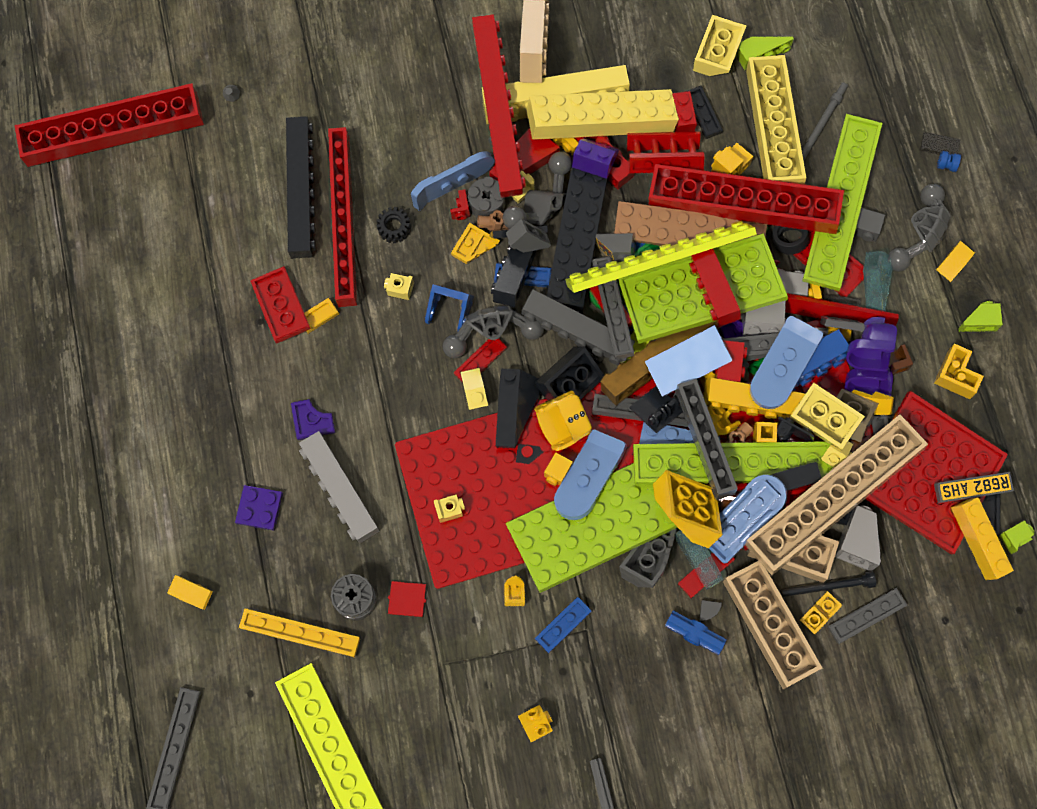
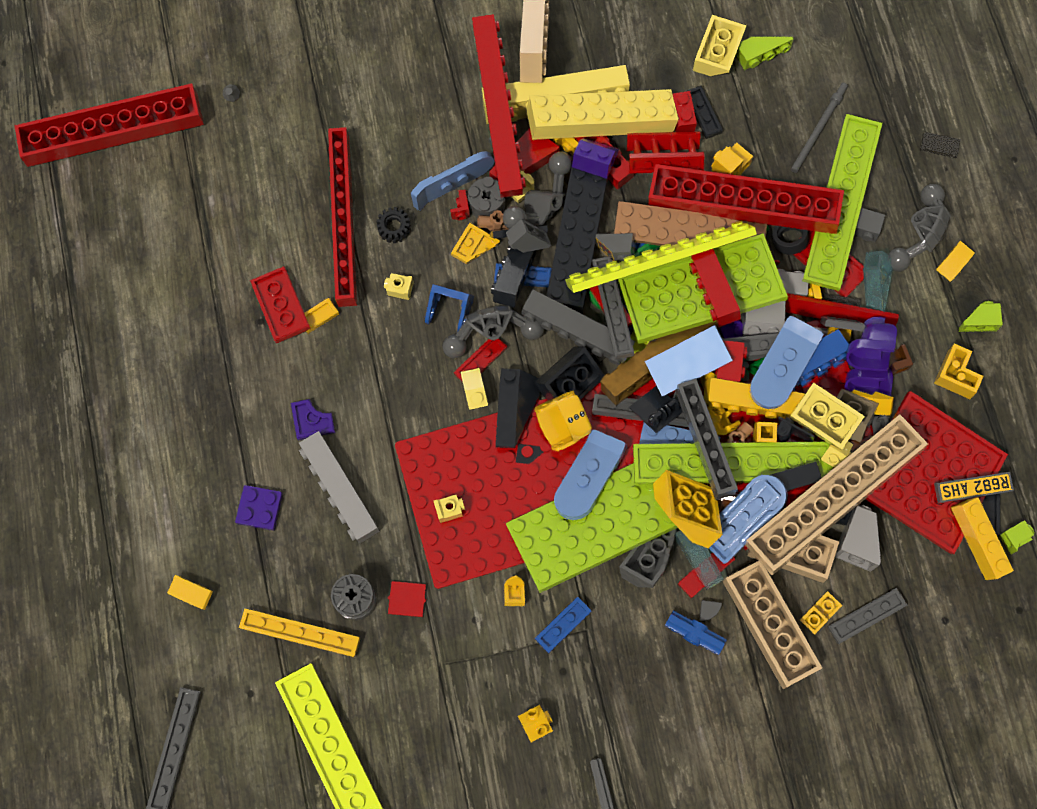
(299, 187): black brick -> none
(557, 469): yellow brick -> none
(775, 119): light yellow brick -> none
(867, 580): black piece -> none
(948, 161): blue wheel -> none

